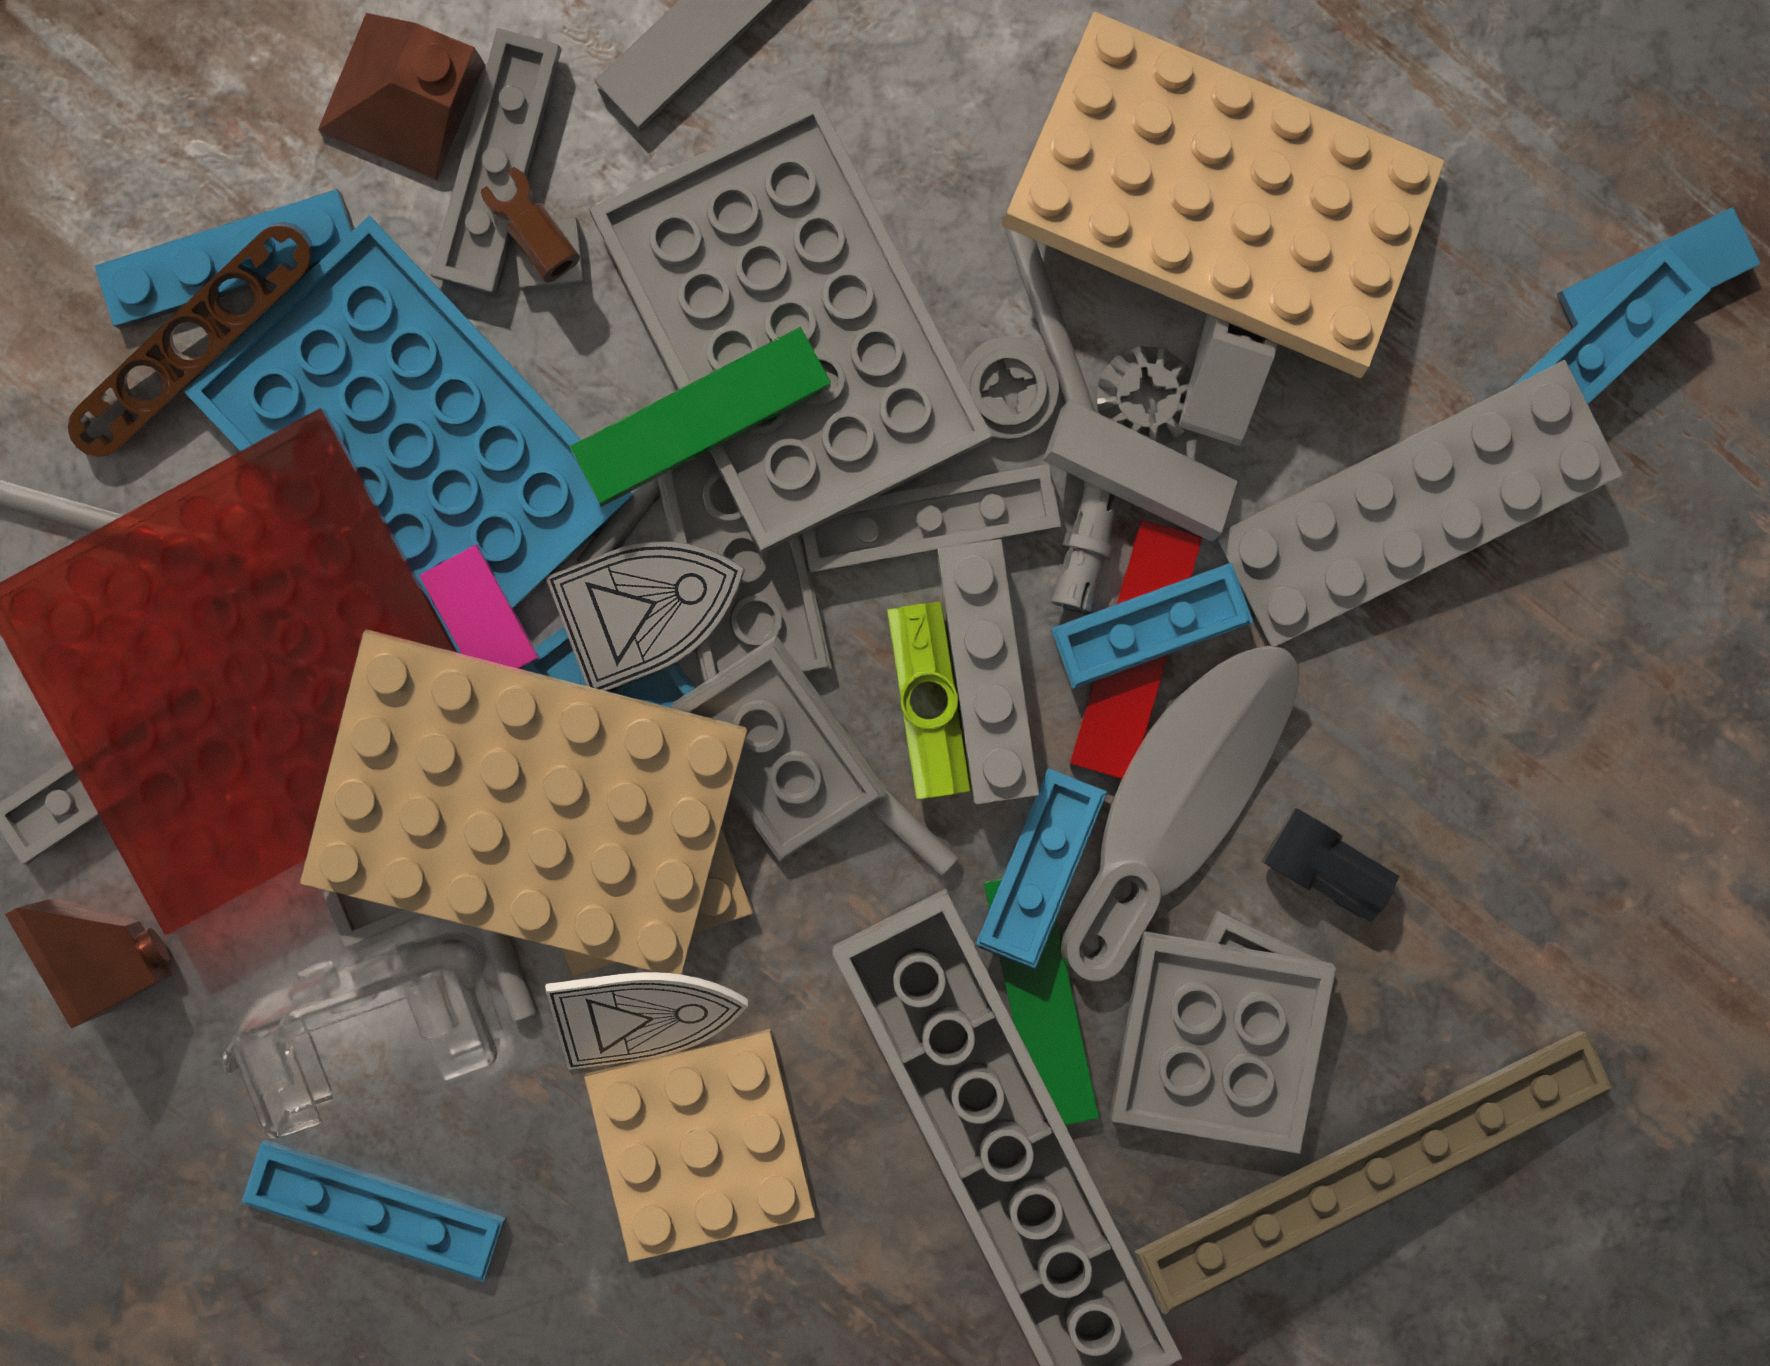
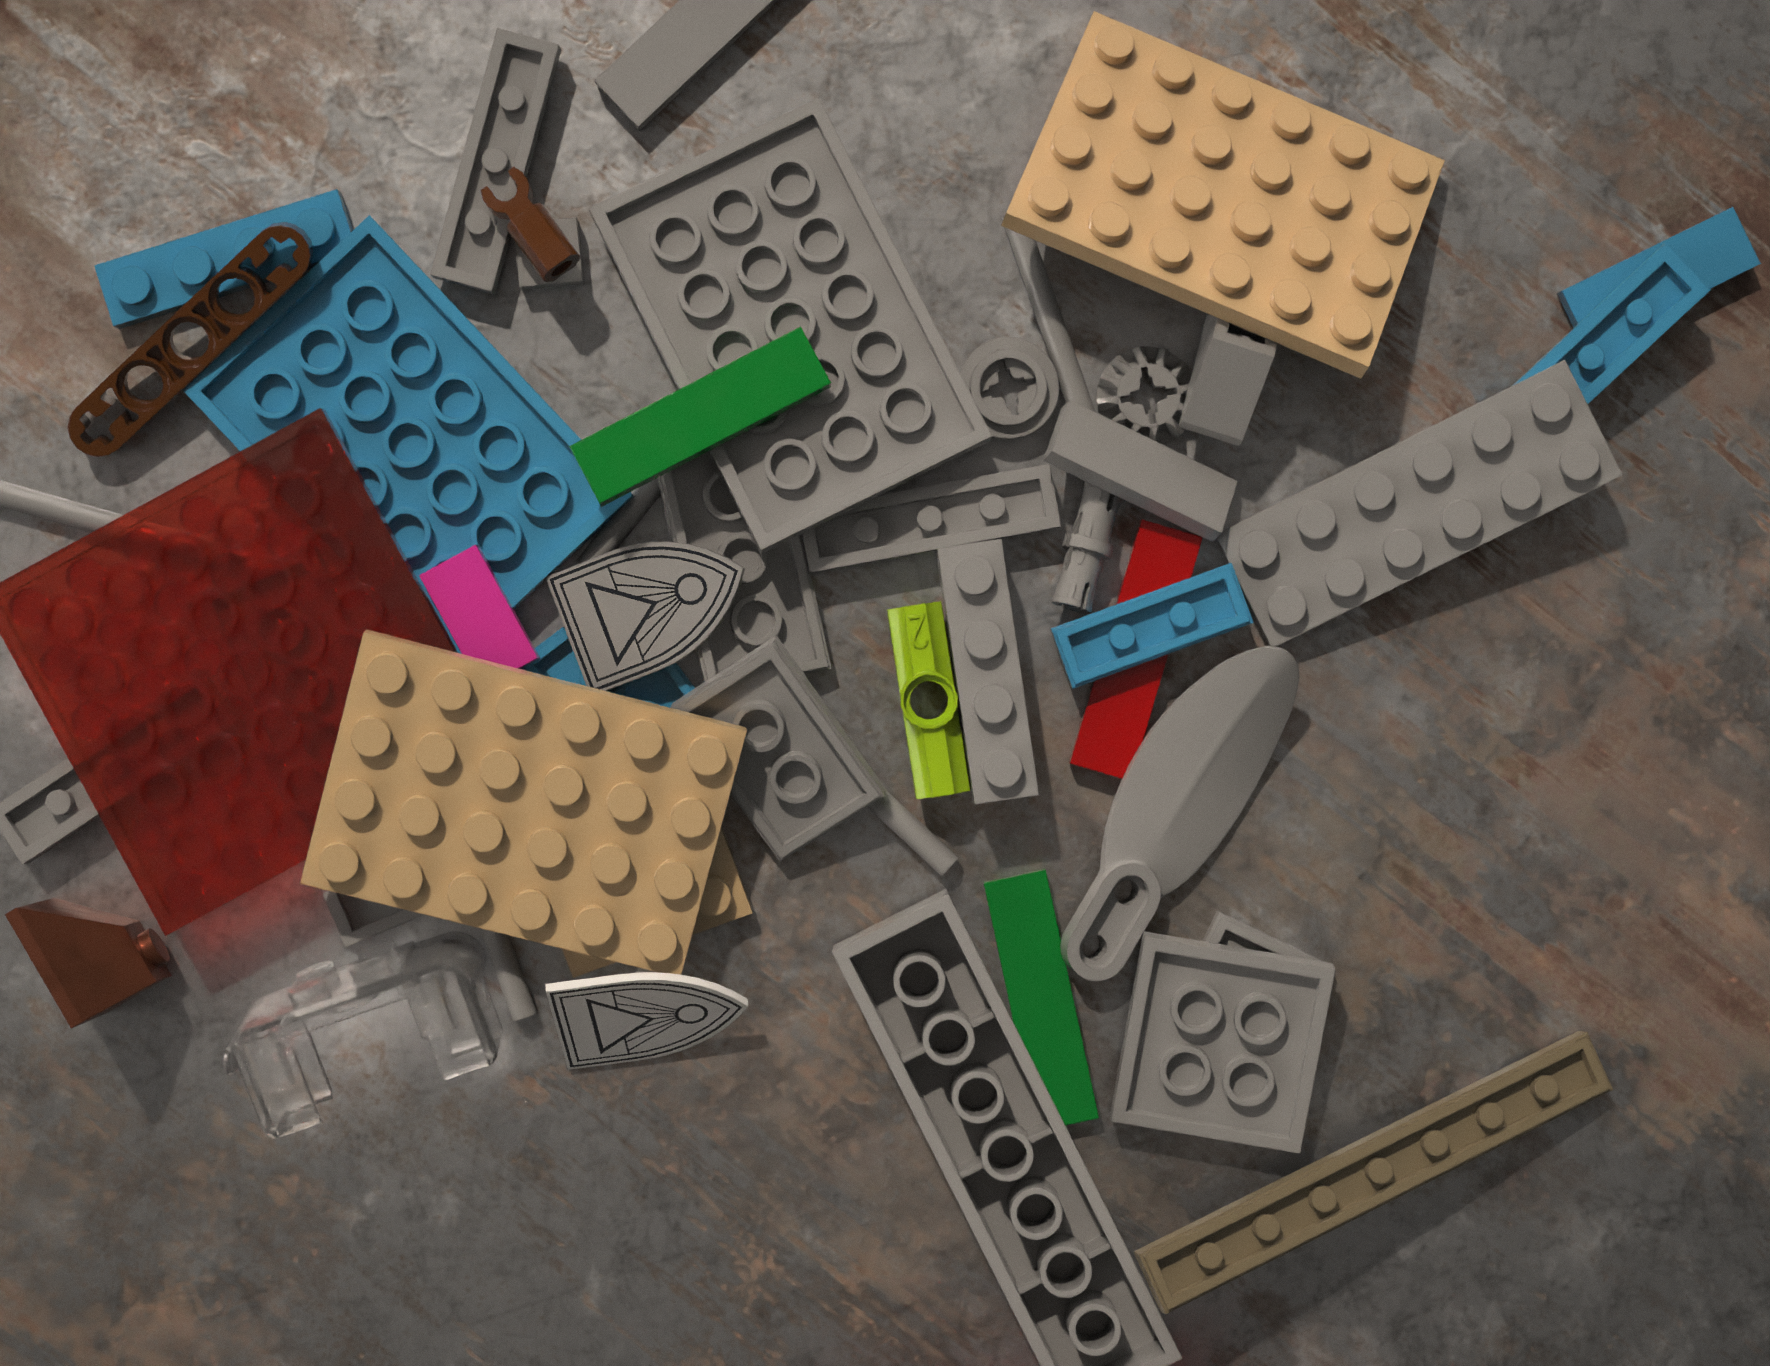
(373, 1210): dark azure tile -> none
(403, 93): copper slope -> none
(700, 1145): tan plate -> none
(1041, 869): dark azure tile -> none
(1317, 858): black piece -> none

